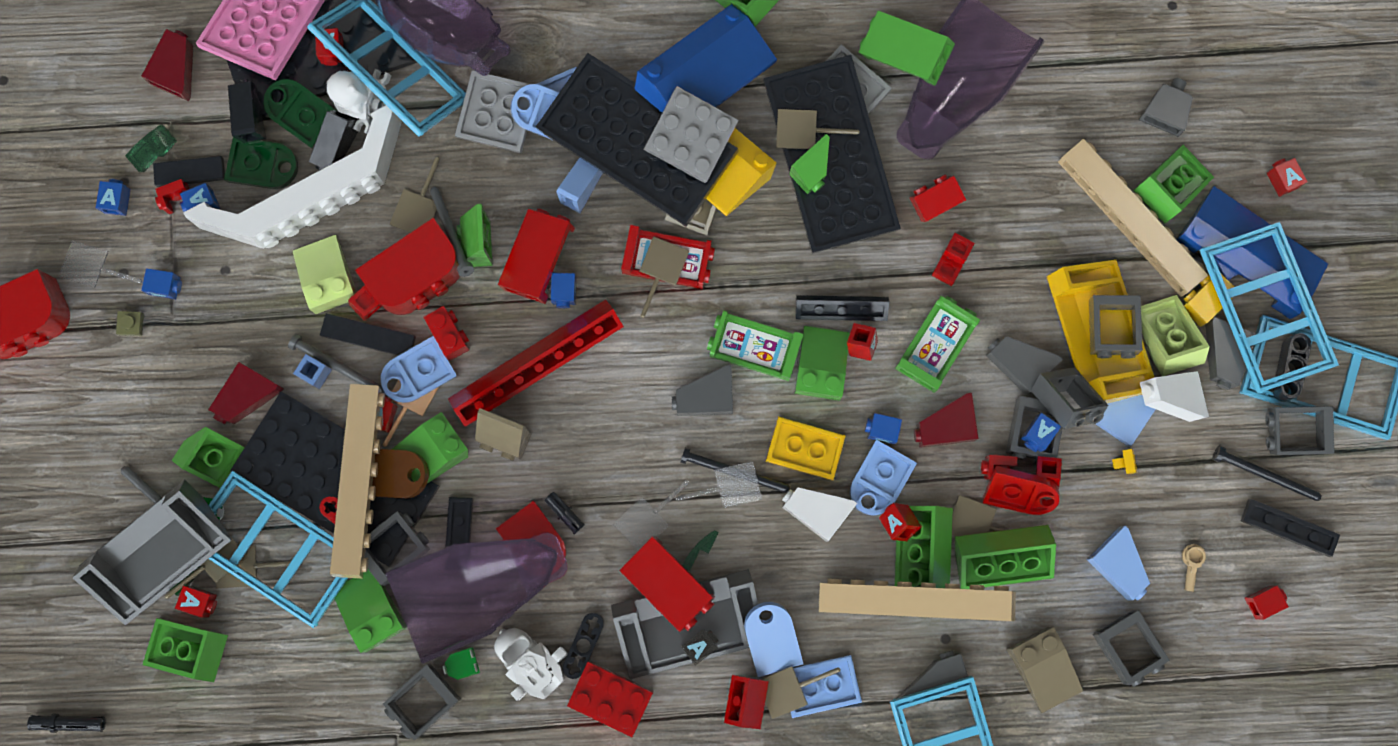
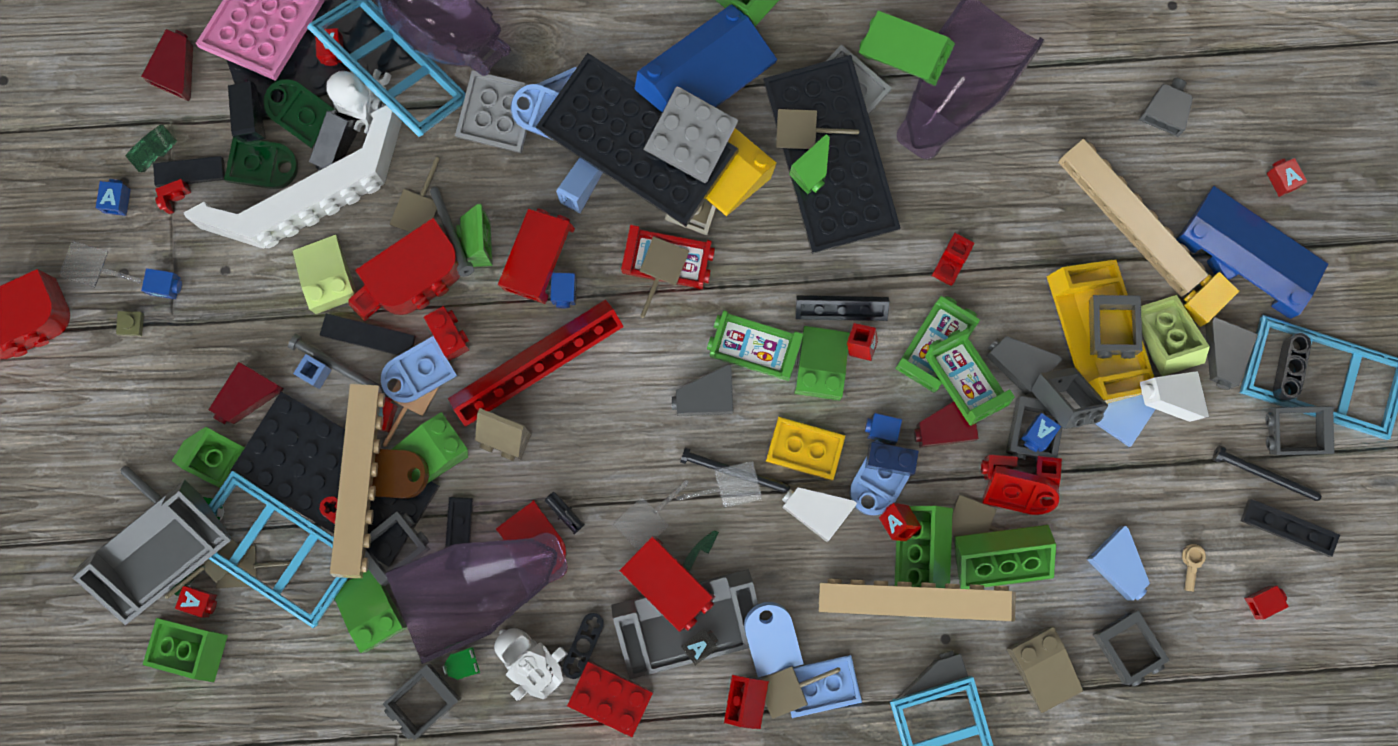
(66, 723): black pin -> none
(197, 195): blue brick -> none
(891, 459): none -> dark blue brick
(937, 198): red brick -> none
(967, 377): none -> panel
(1127, 462): yellow tile -> none
(1174, 184): bright green slope -> none
(1293, 272): medium azure door -> none

